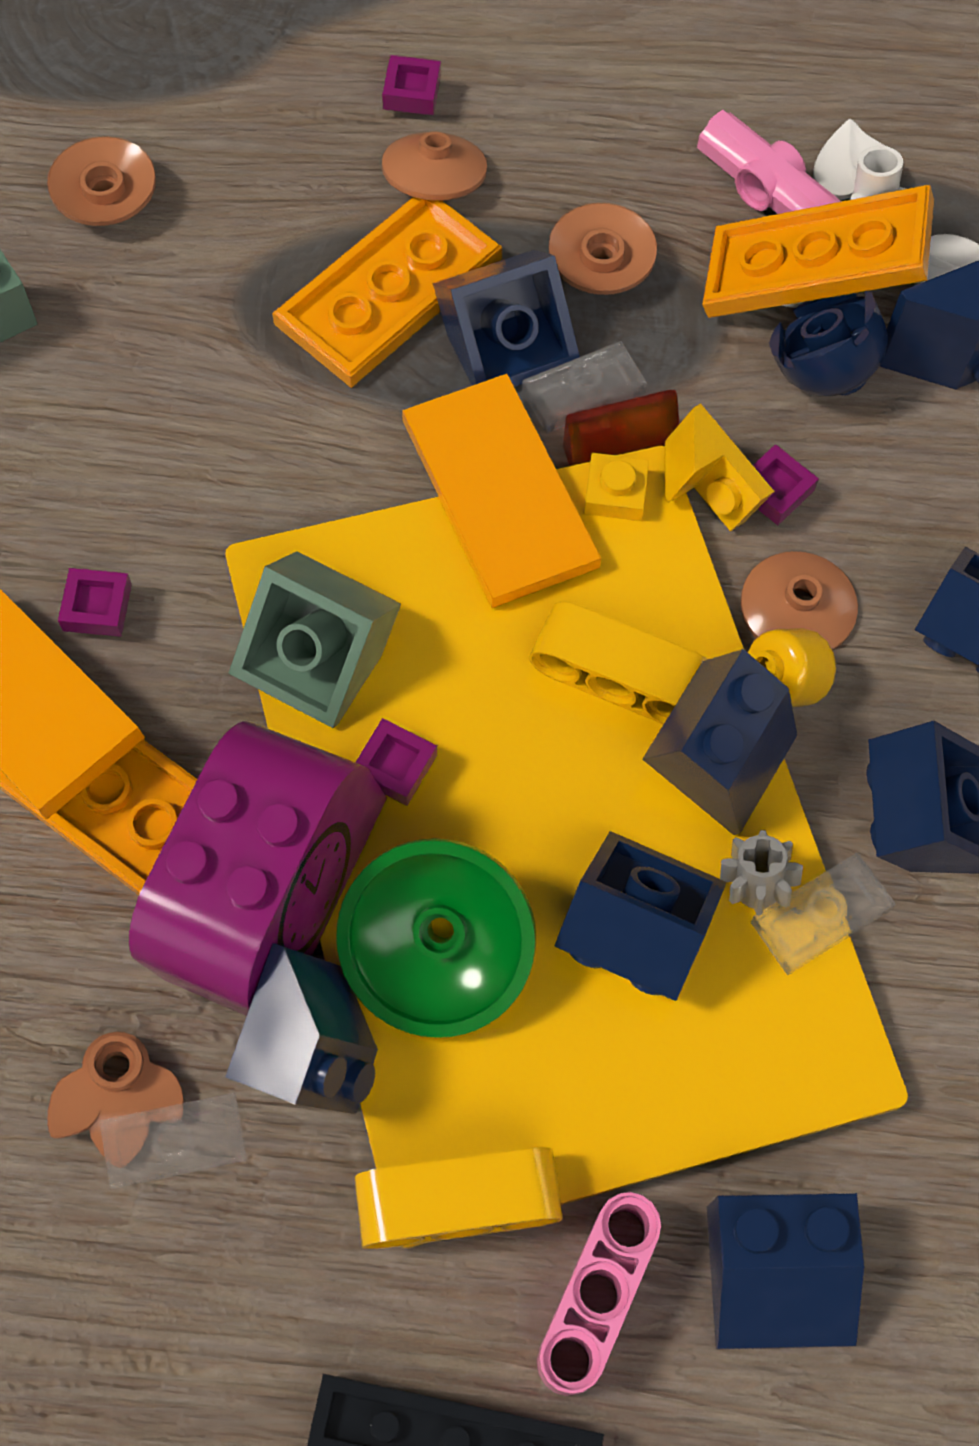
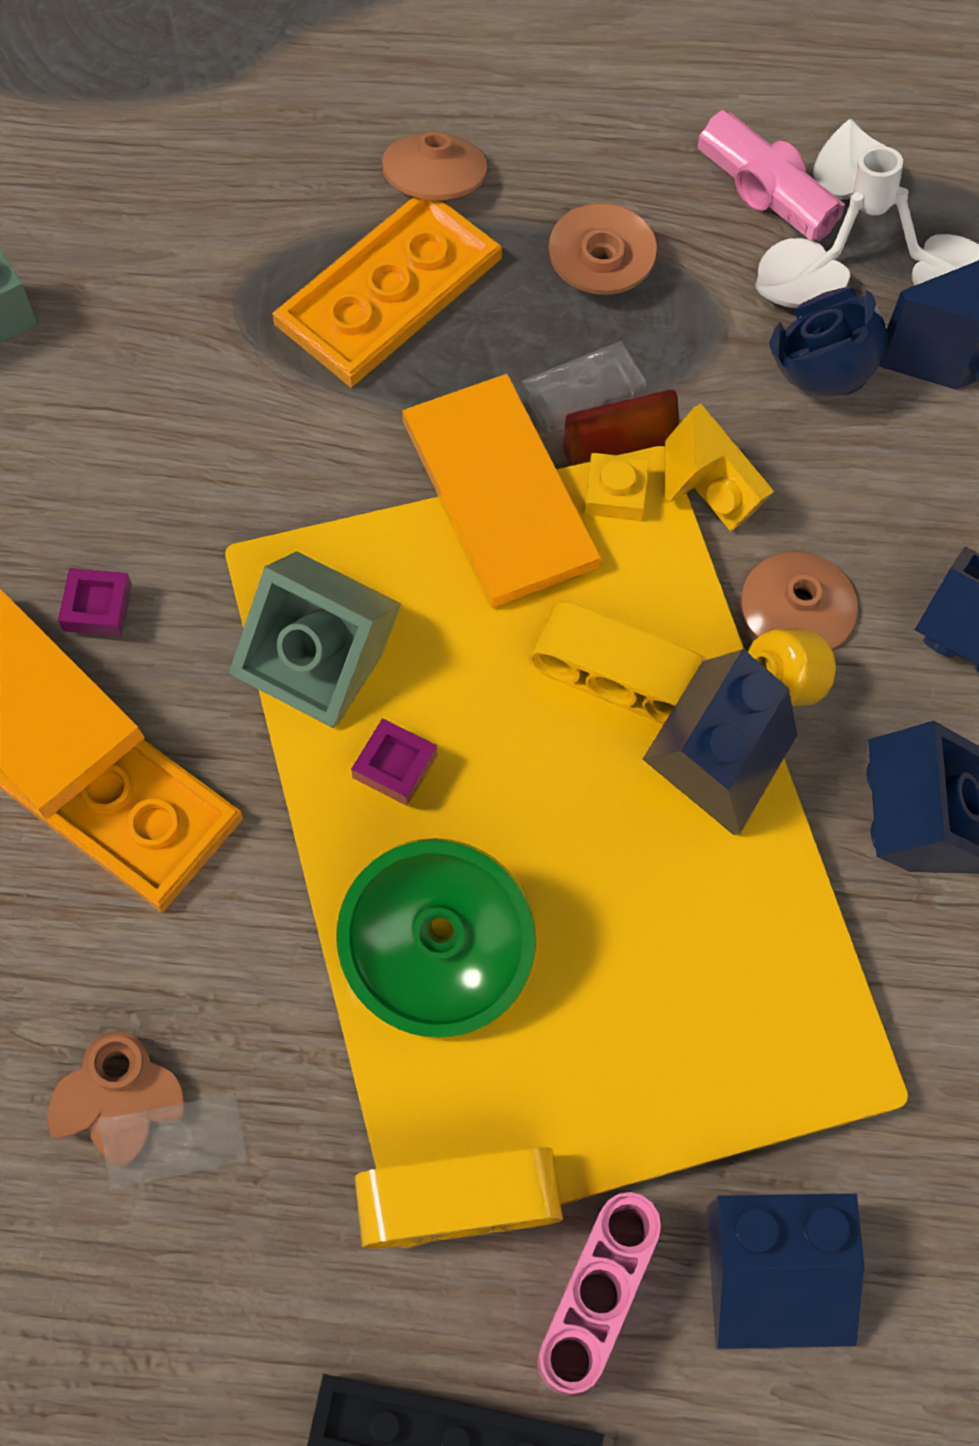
(101, 181): nougat dish -> none
(252, 862): magenta brick -> none
(305, 1036): slope -> none
(411, 85): magenta plate -> none
(508, 318): dark blue slope -> none
(640, 916): dark blue slope -> none
(755, 856): light grey gear -> none
(788, 480): magenta plate -> none
(820, 252): light orange tile -> none
(823, 913): clear plate -> none

